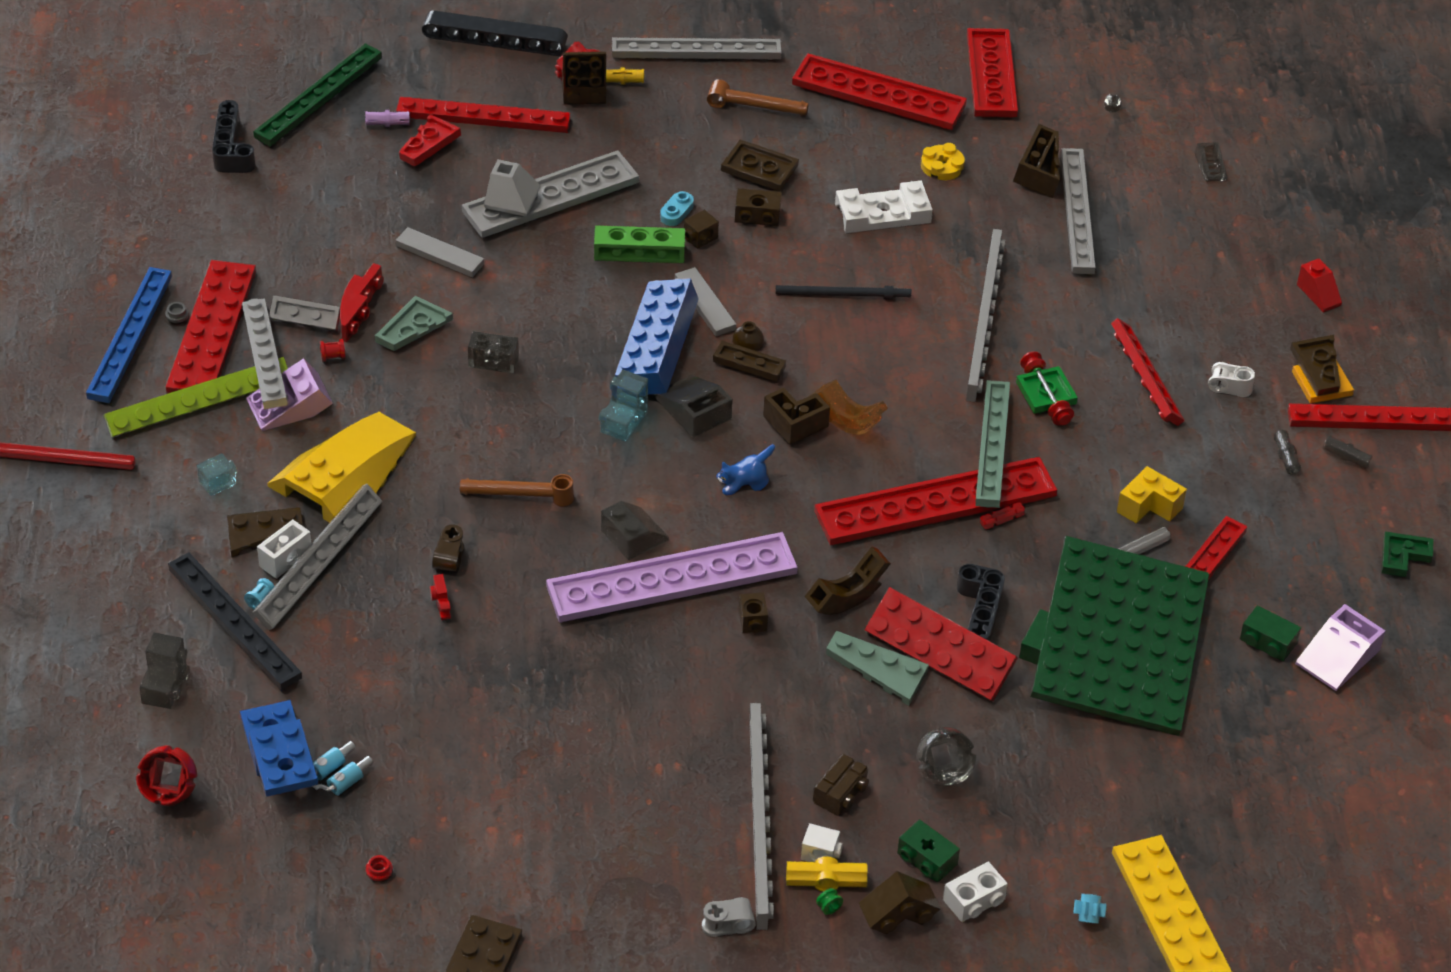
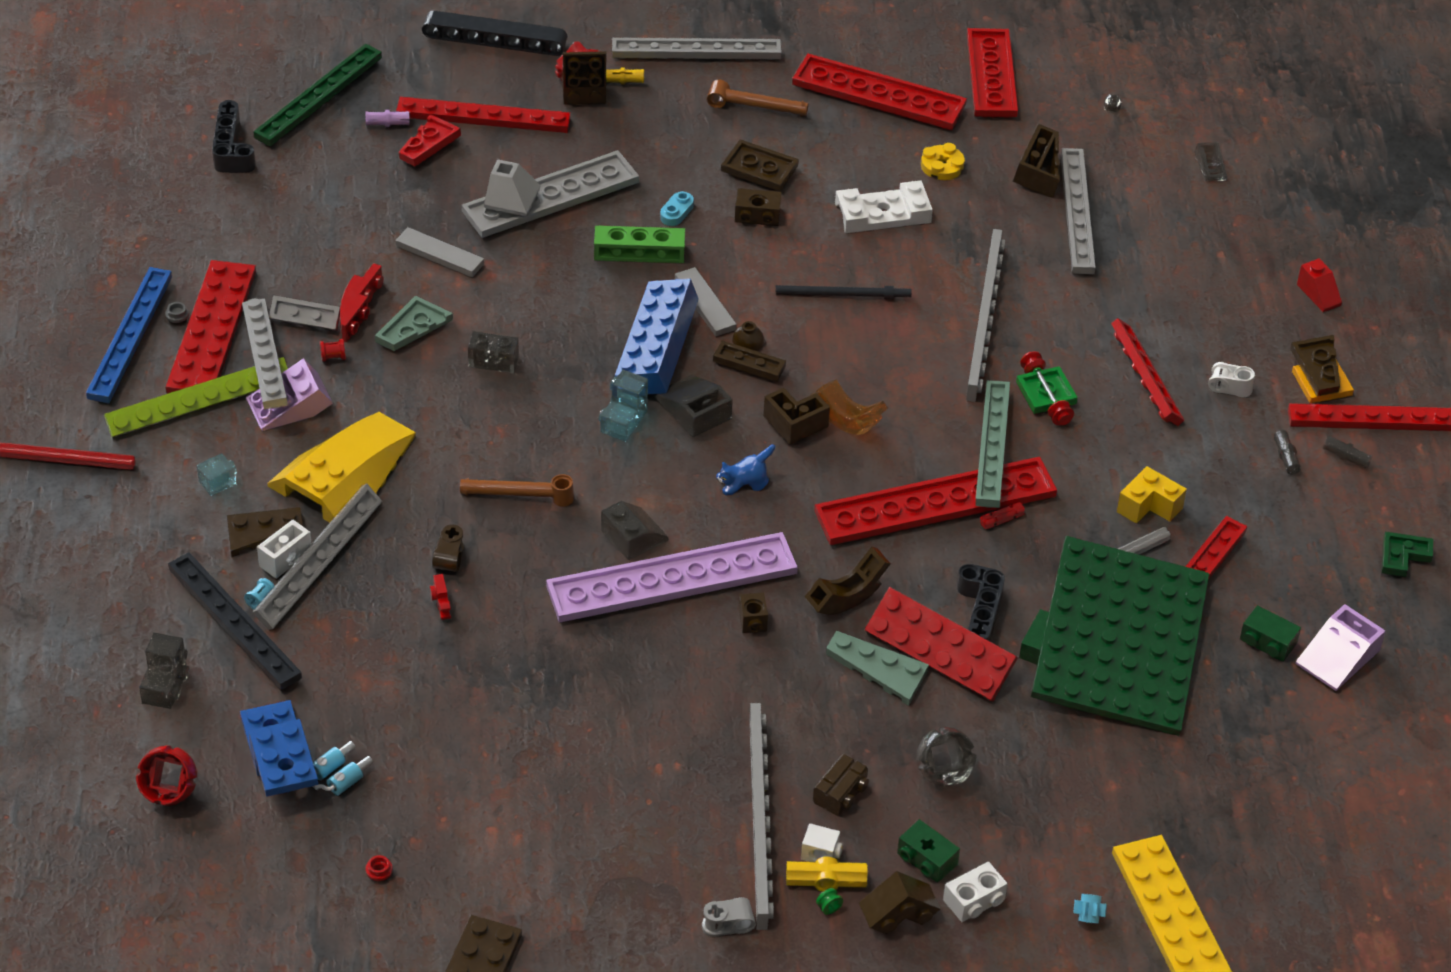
(701, 229): dark brown brick -> none

